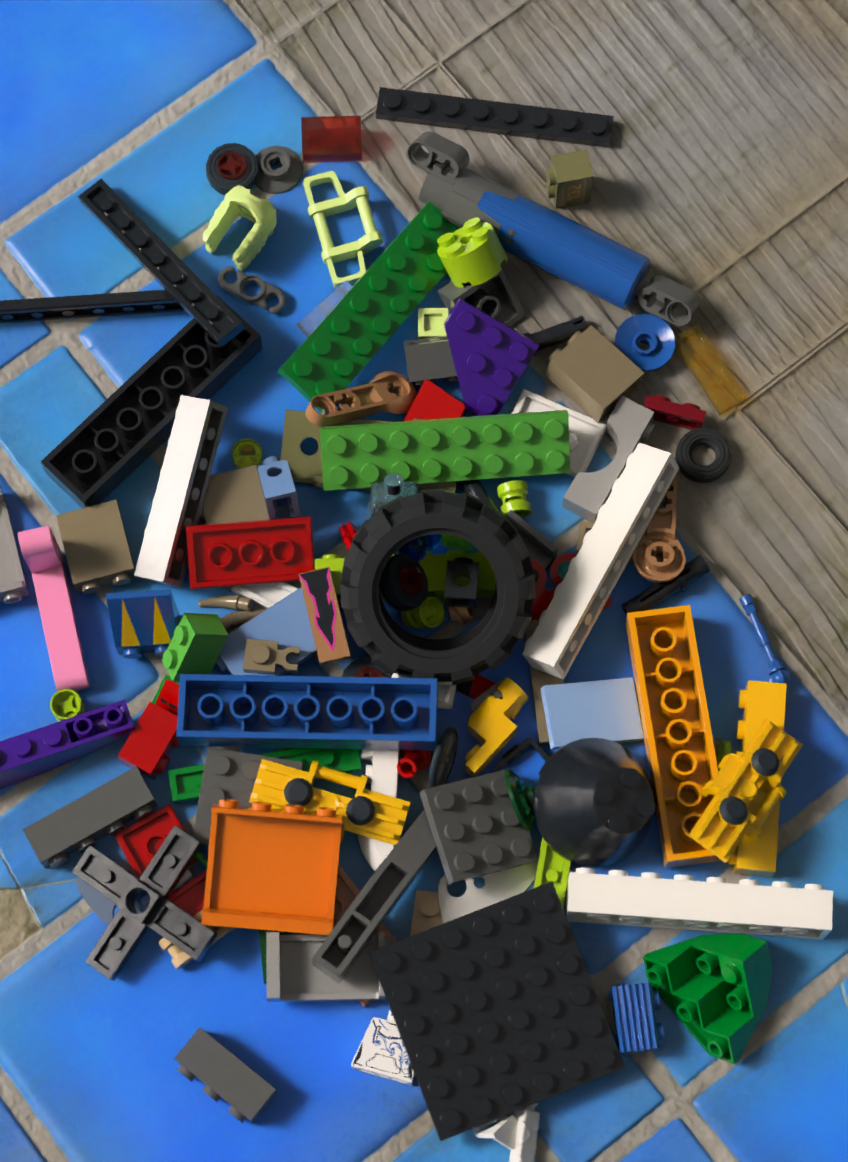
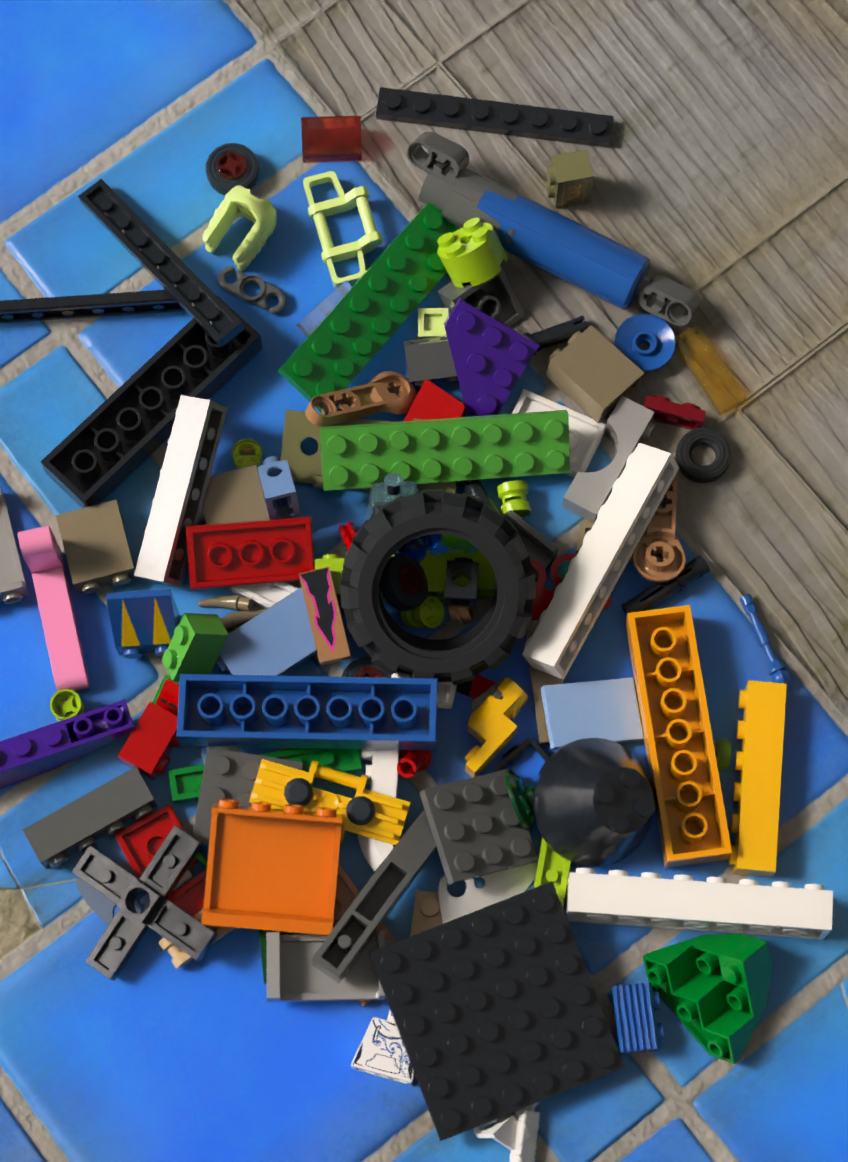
(225, 1076): dark grey brick -> none
(264, 657): dark tan plate -> none
(280, 179): dark grey piece -> none
(443, 758): wheel -> none
(735, 785): yellow piece -> none

